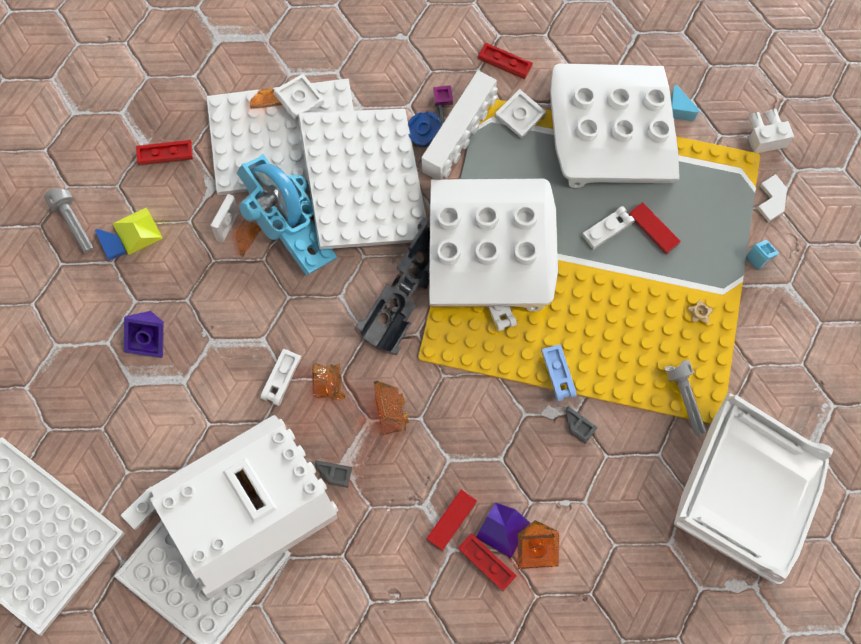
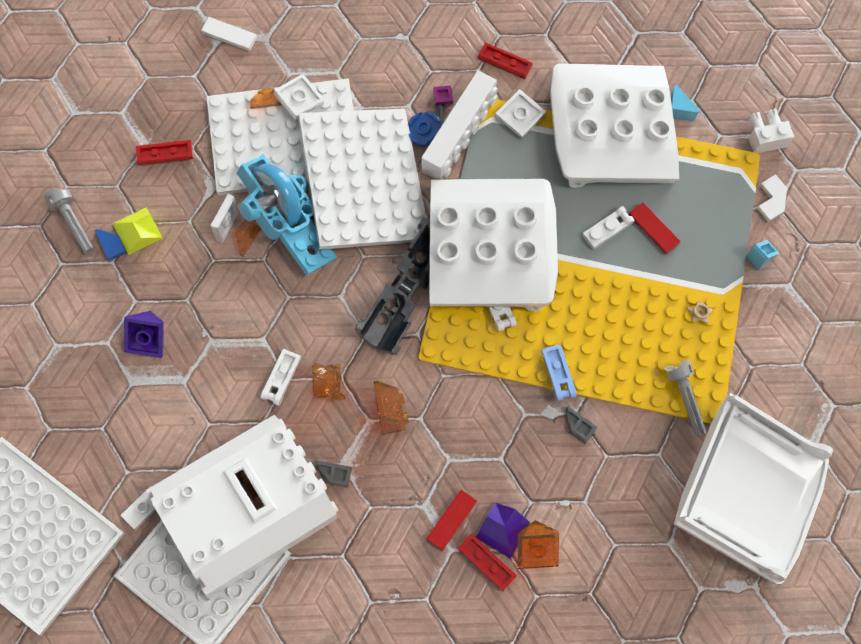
(229, 34): none -> white tile

